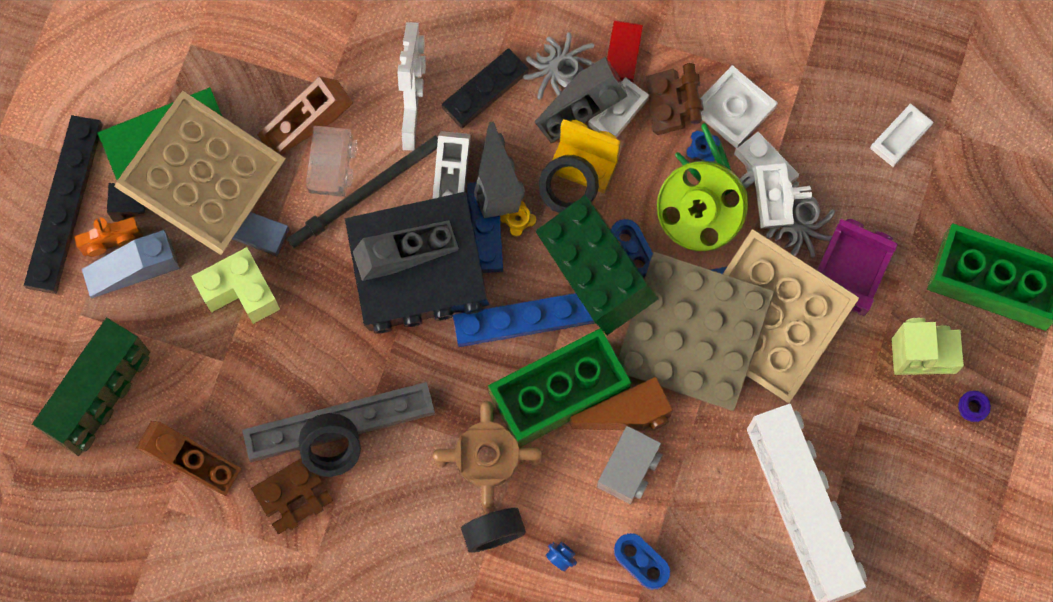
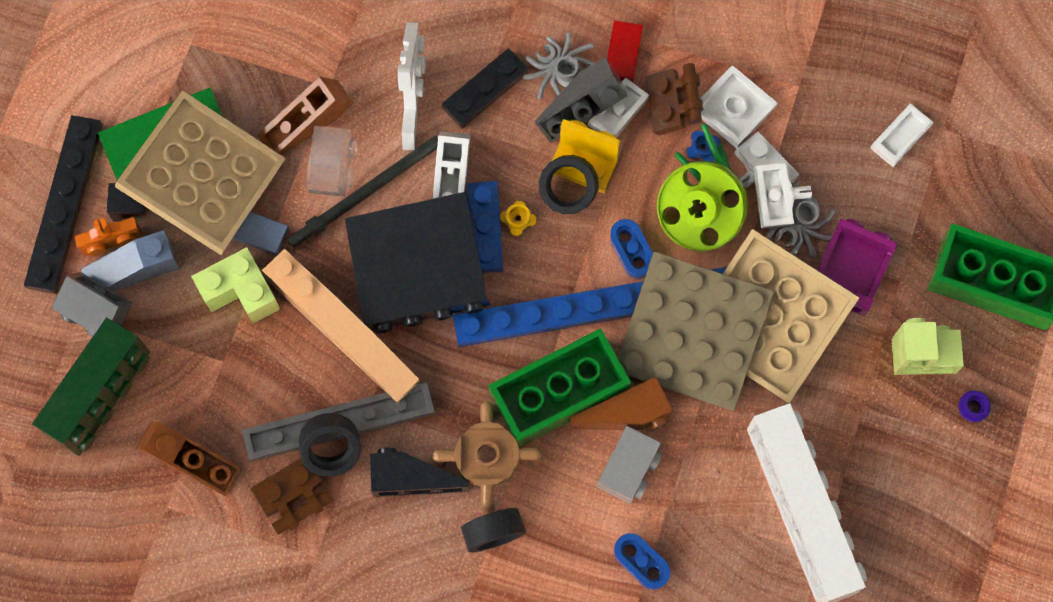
(89, 303): none -> brick
(340, 325): none -> light nougat slope
(403, 249): dark grey slope -> none
(404, 475): none -> black slope
(496, 184): dark grey slope -> none
(561, 556): blue plate -> none
(596, 265): dark green brick -> none

